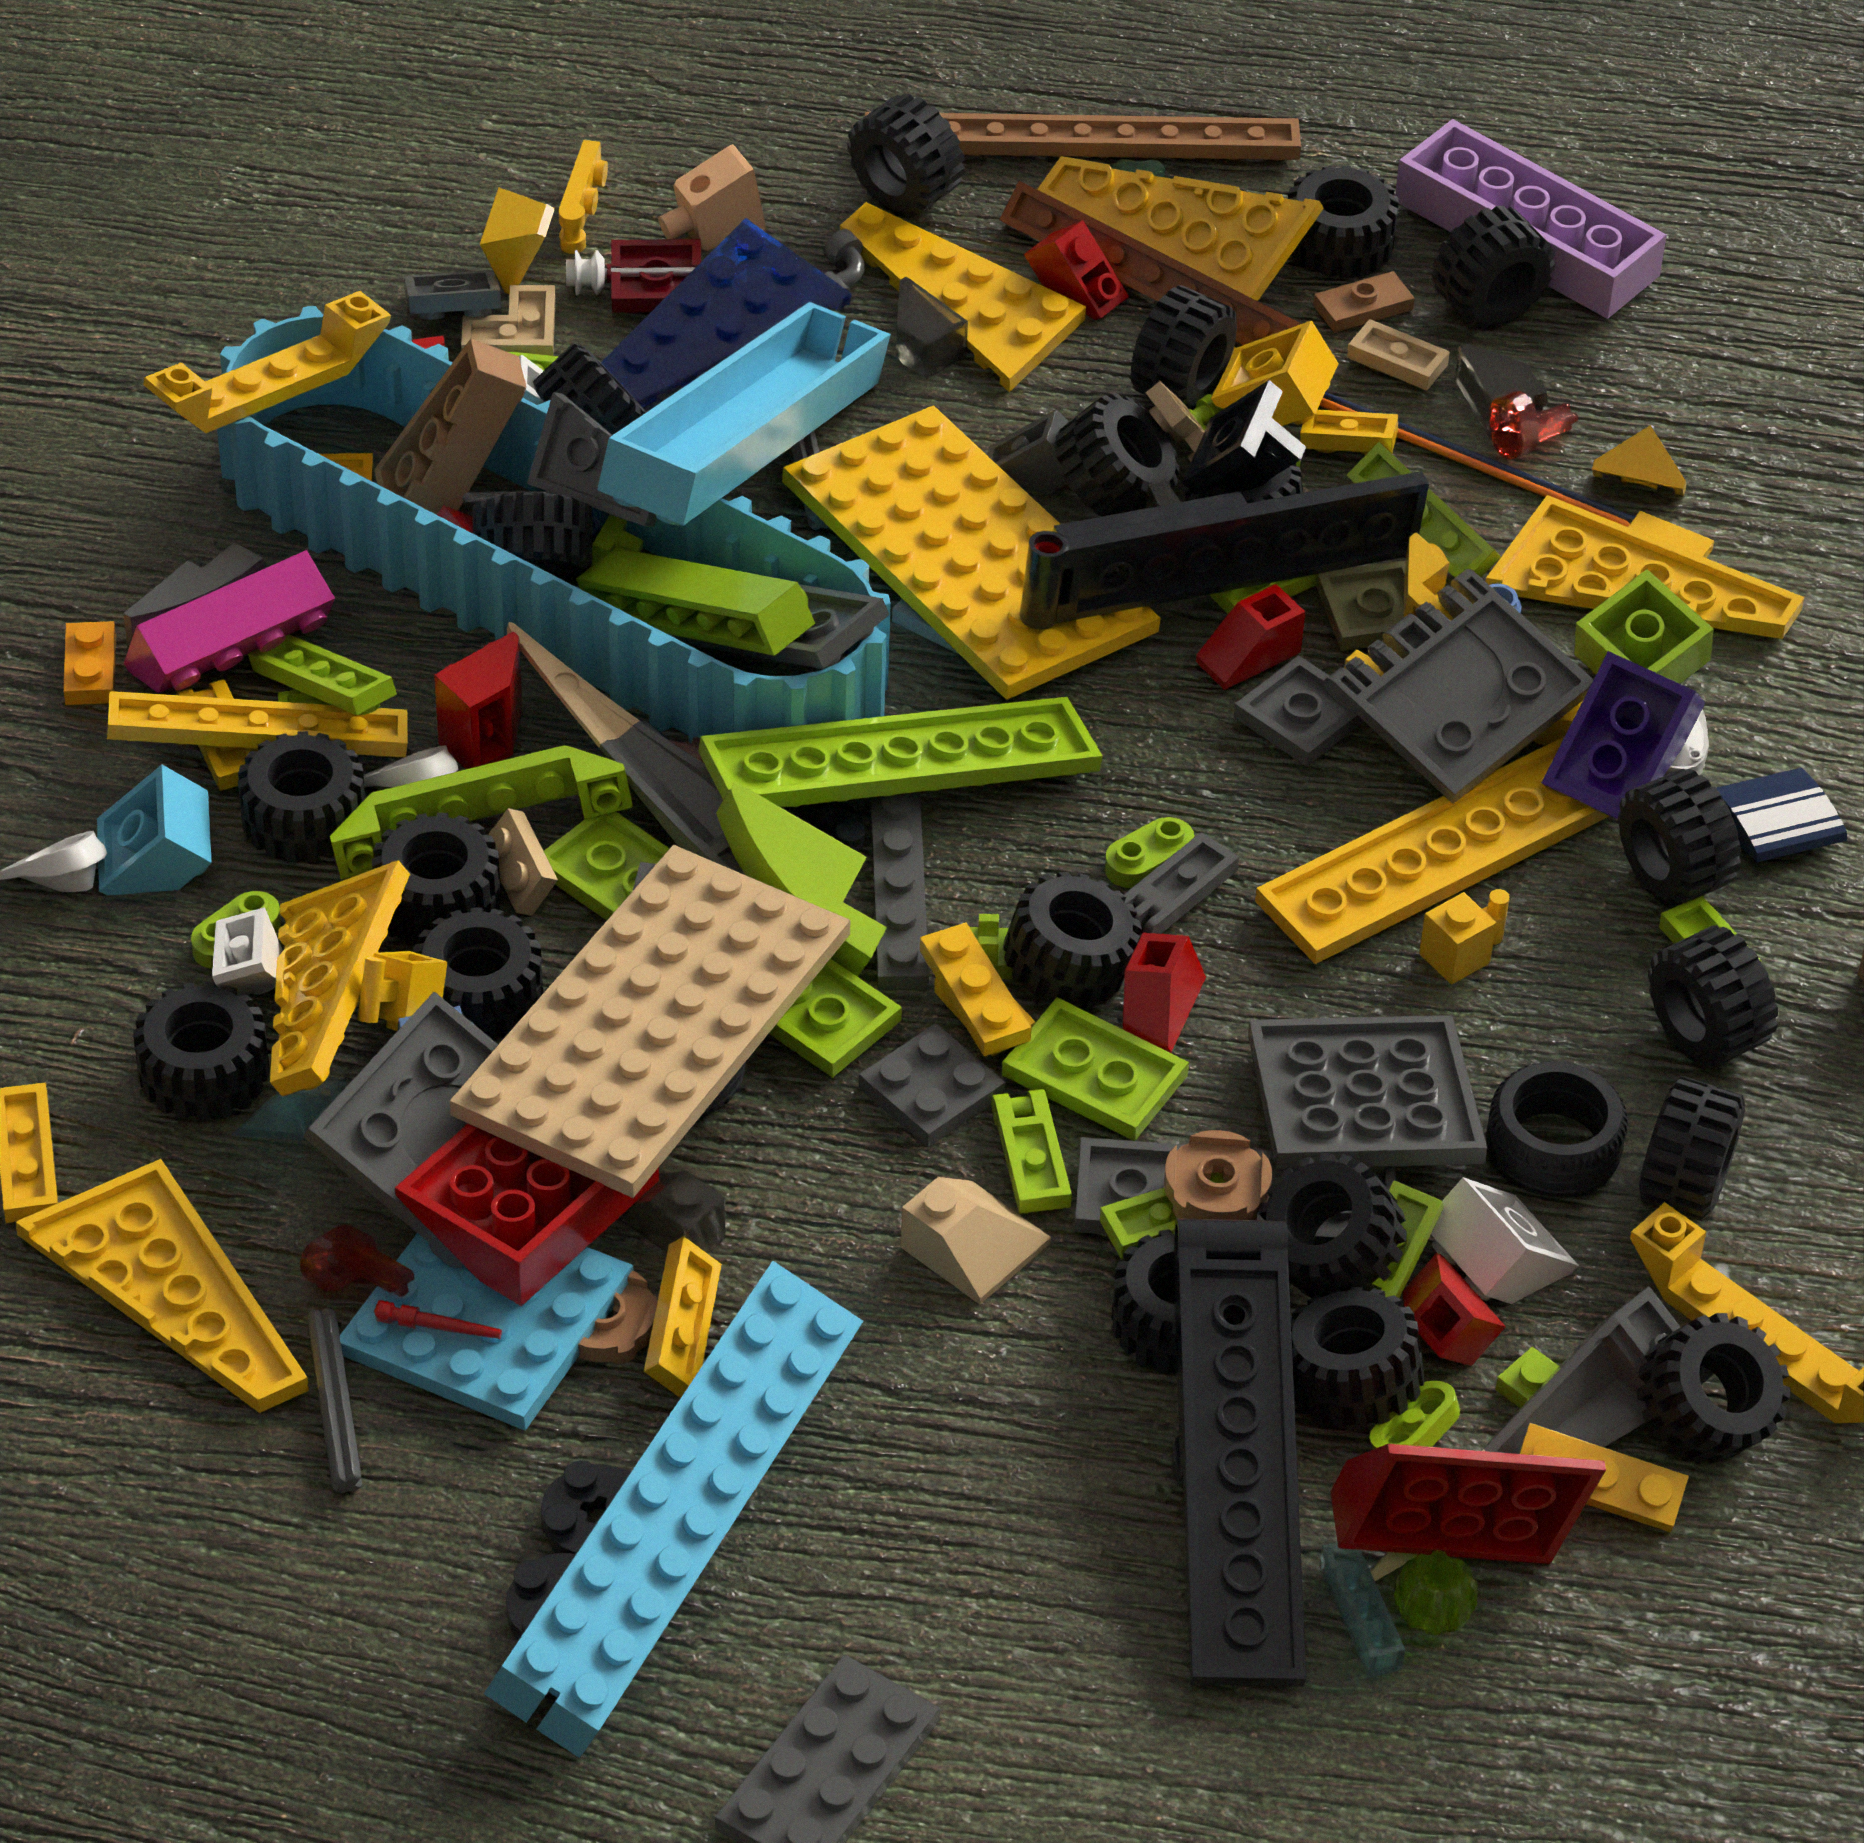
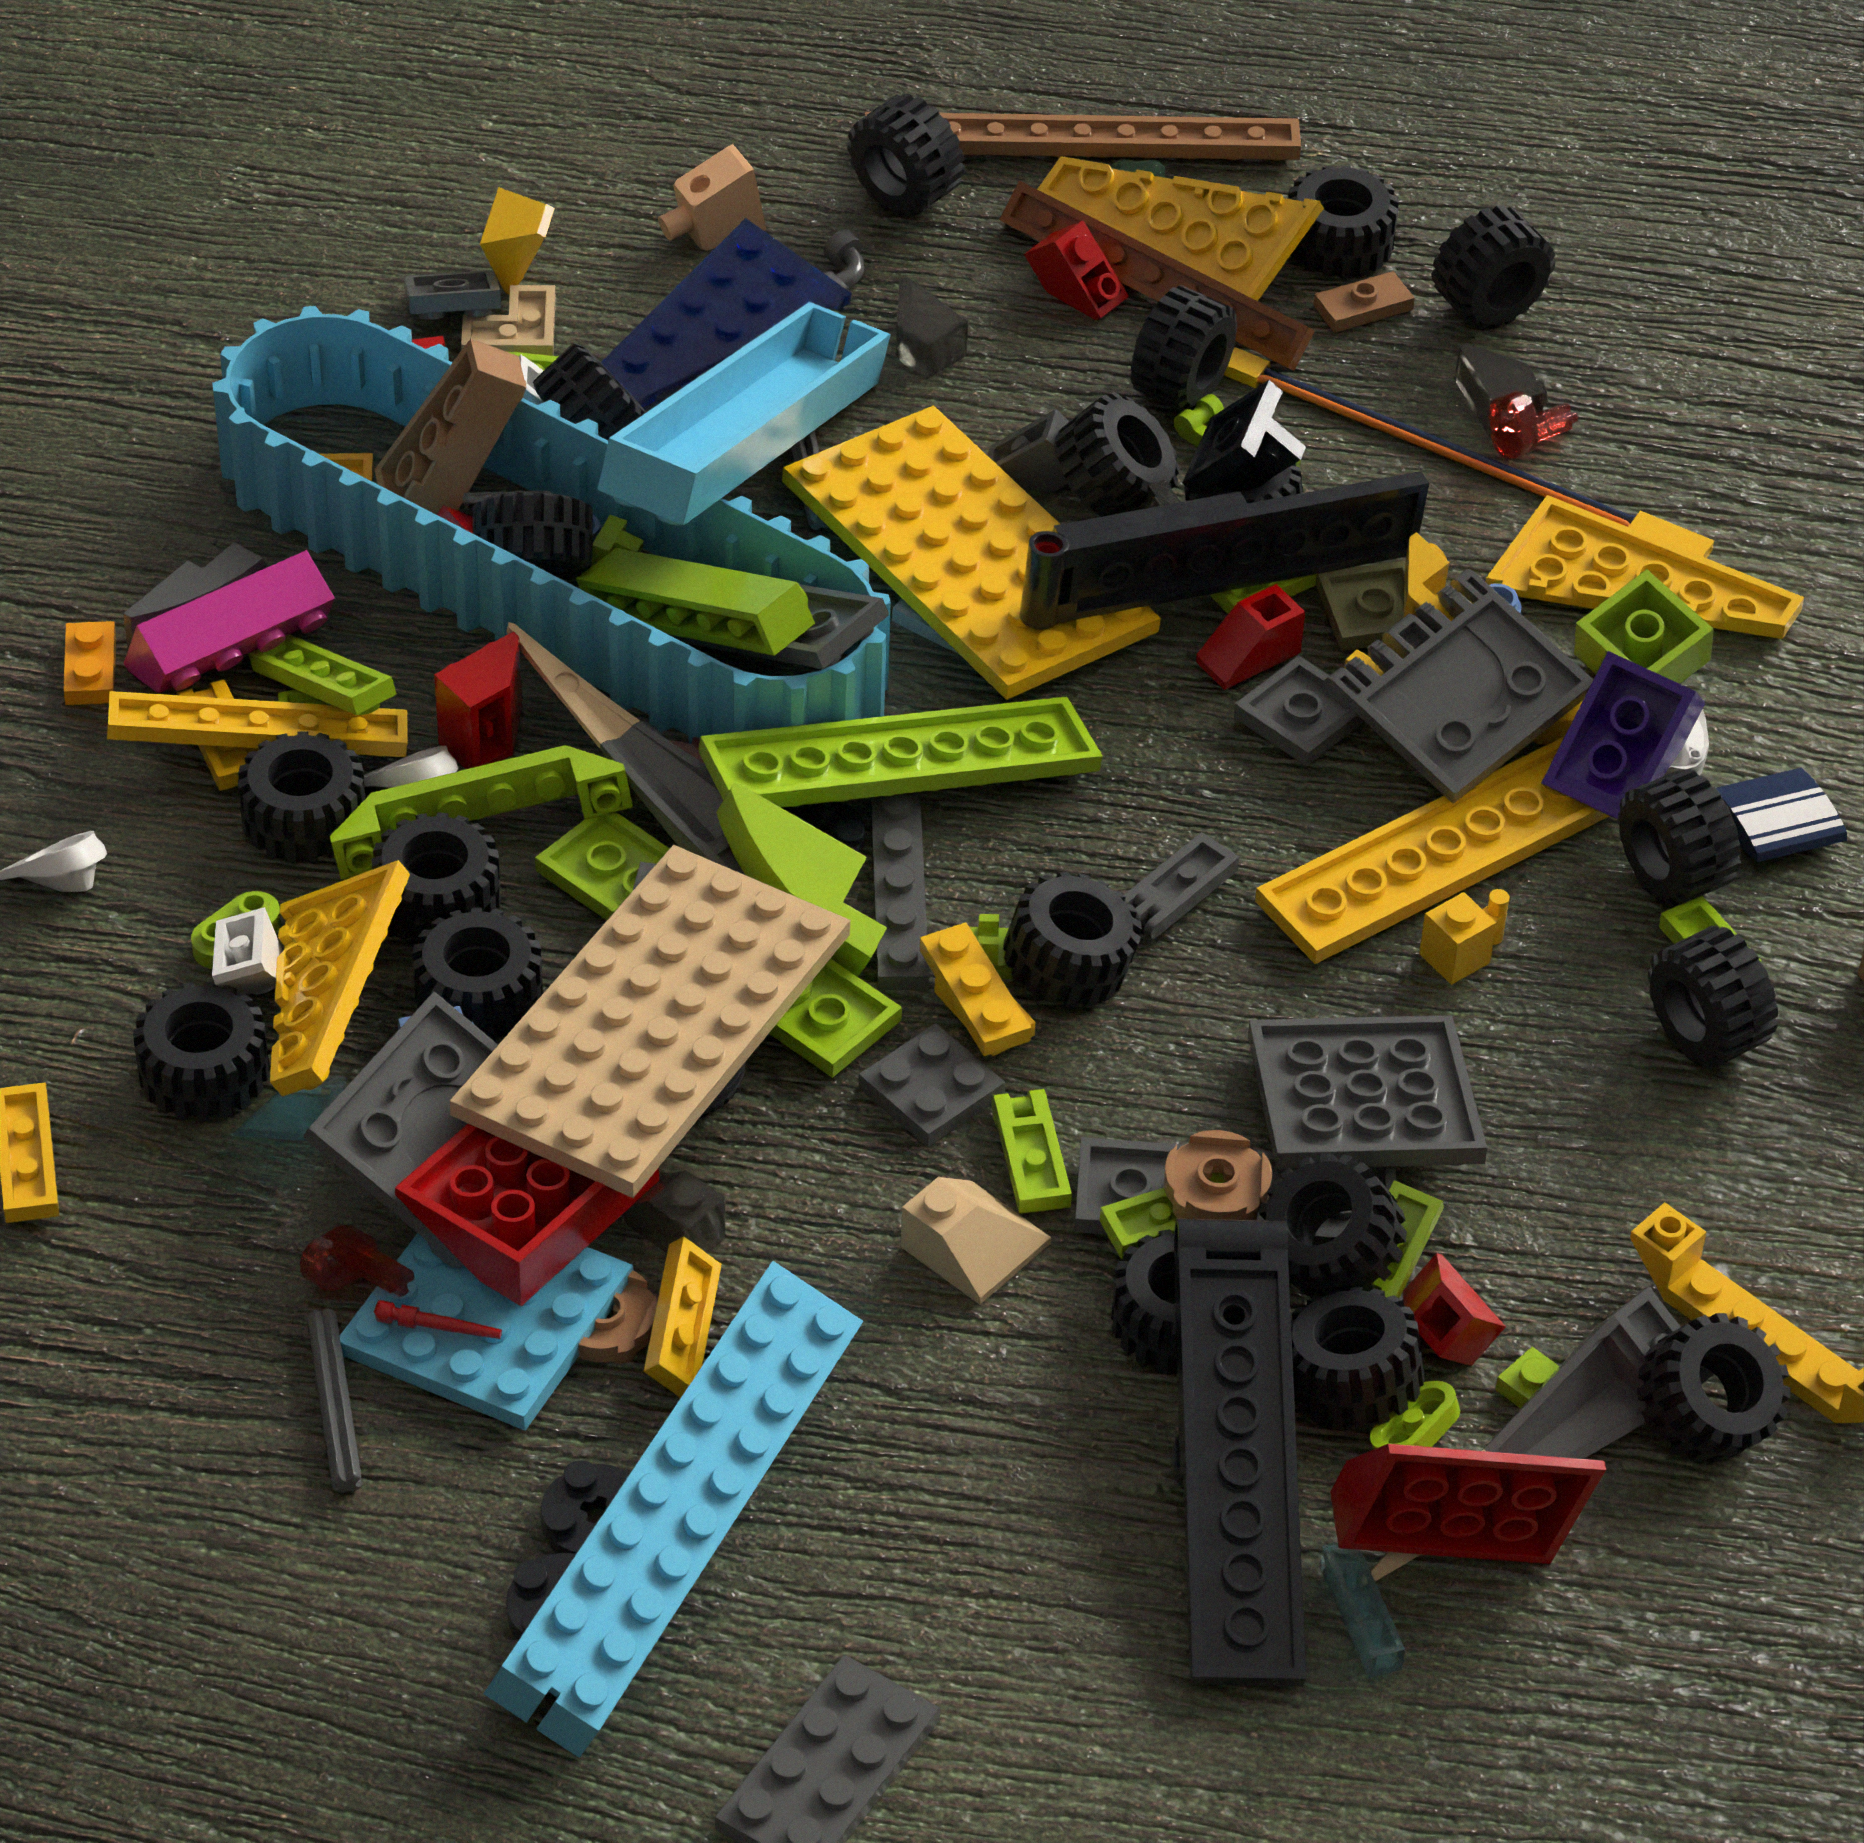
(155, 836): medium azure slope -> none
(162, 1268): yellow wing -> none
(345, 336): yellow slope -> none
(398, 985): yellow brick -> none
(522, 862): tan plate -> none
(572, 460): dark grey wing -> none
(581, 196): yellow plate -> none
(639, 271): dark red plate -> none
(1008, 316): yellow wing -> none
(1096, 1069): lime plate -> none
(1149, 846): lime plate -> none
(1161, 988): red slope -> none
(1175, 417): tan plate -> none
(1293, 361): yellow slope -> none
(1349, 431): yellow plate -> none
(1398, 354): tan plate -> none
(1436, 1592): clear neon green piece -> none
(1439, 522): lime plate -> none
(1498, 1243): white slope -> none
(1551, 1167): black tyre -> none
(1598, 249): lavender brick -> none
(1628, 1485): yellow plate -> none
(1641, 461): yellow slope -> none
(1692, 1147): black tyre -> none

